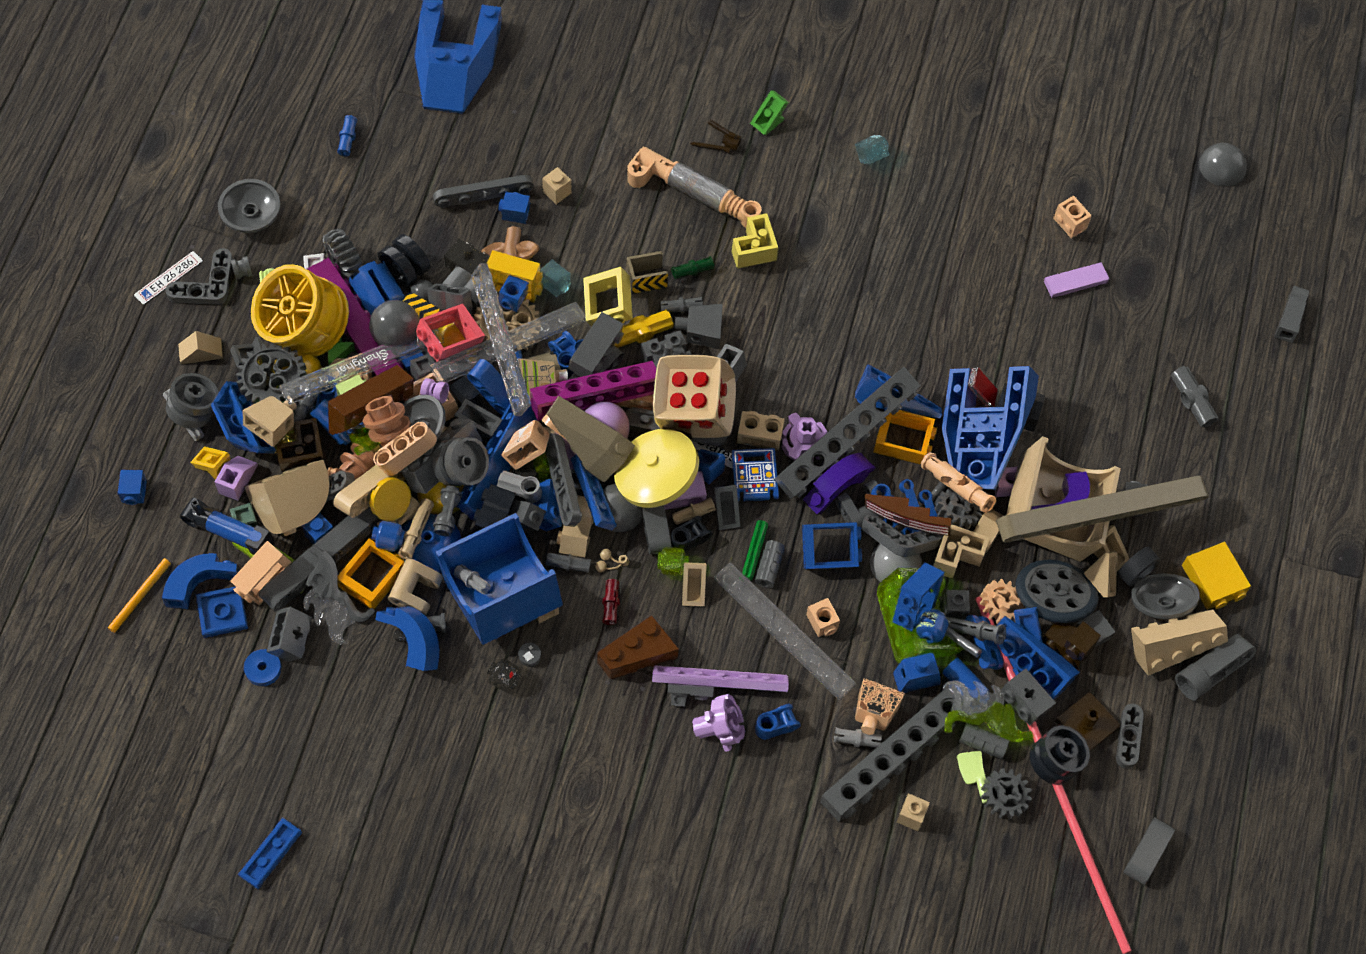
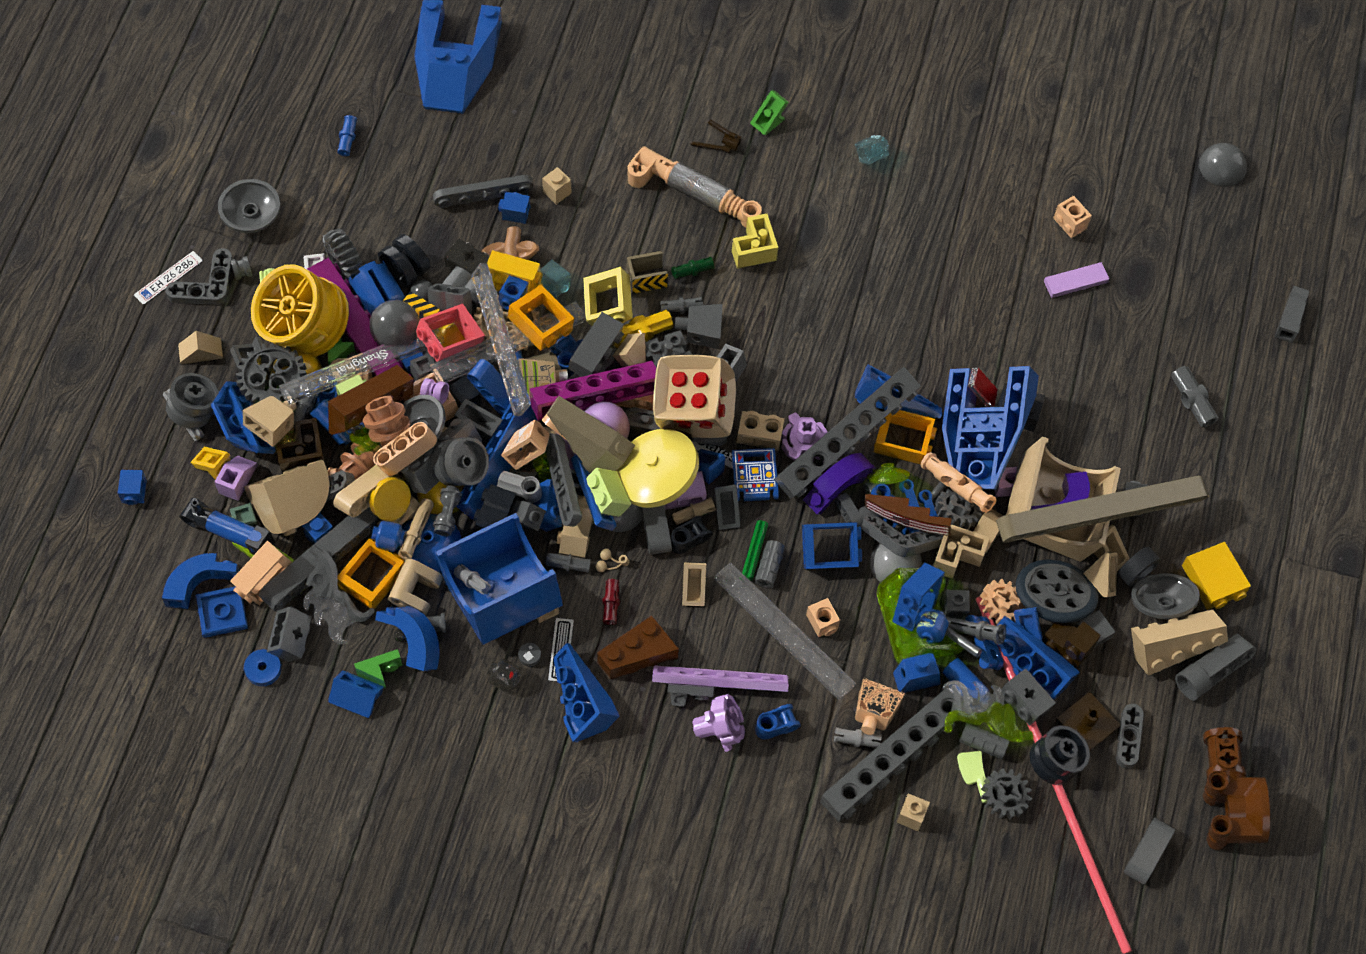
(139, 595): light orange bar -> none
(270, 853): blue tile -> none
(354, 693): none -> blue panel
(372, 668): none -> bright green slope
(536, 297): none -> light orange window
(562, 635): none -> sticker
(585, 701): none -> blue wedge
(608, 492): none -> yellowish green brick
(631, 350): none -> tan slope
(672, 561): clear neon green head -> none
(888, 474): none -> clear neon green dish
(1244, 798): none -> reddish brown piece

